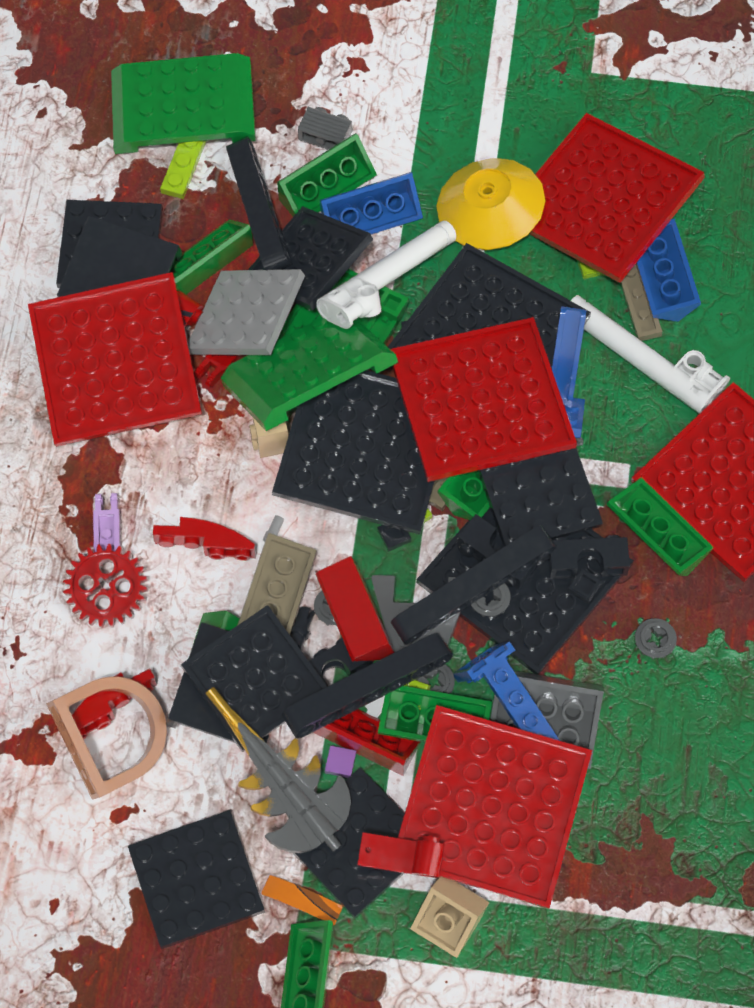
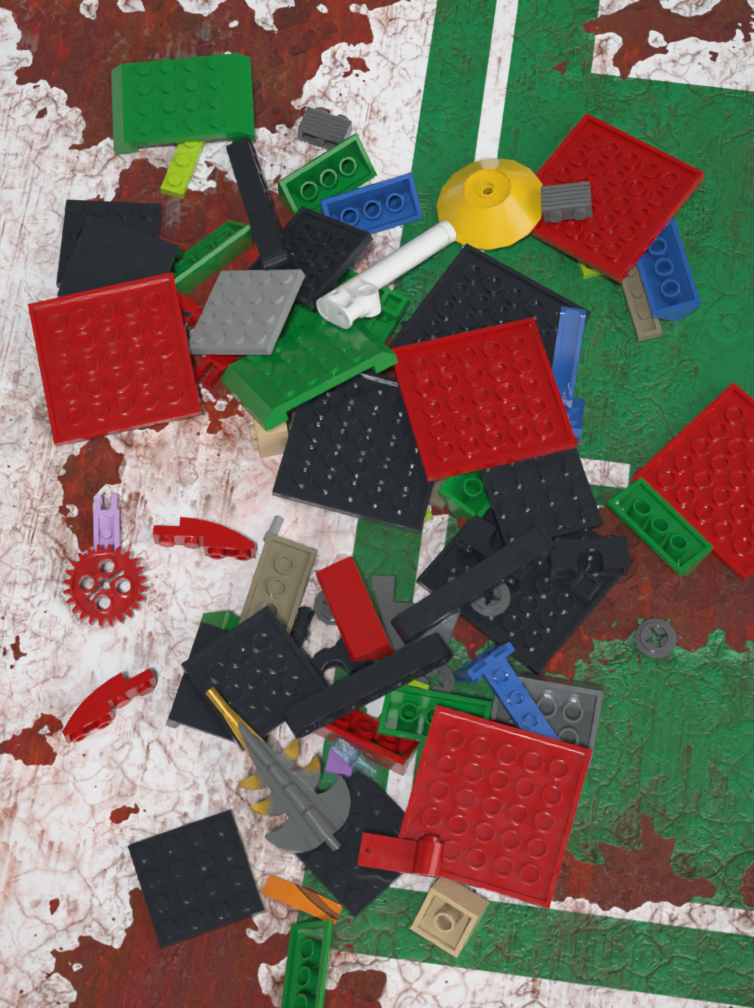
(77, 748): nougat window -> none
(354, 757): none -> clear light blue axle
(393, 537): black tile -> none
(566, 201): none -> dark grey brick
(691, 385): white piece -> none

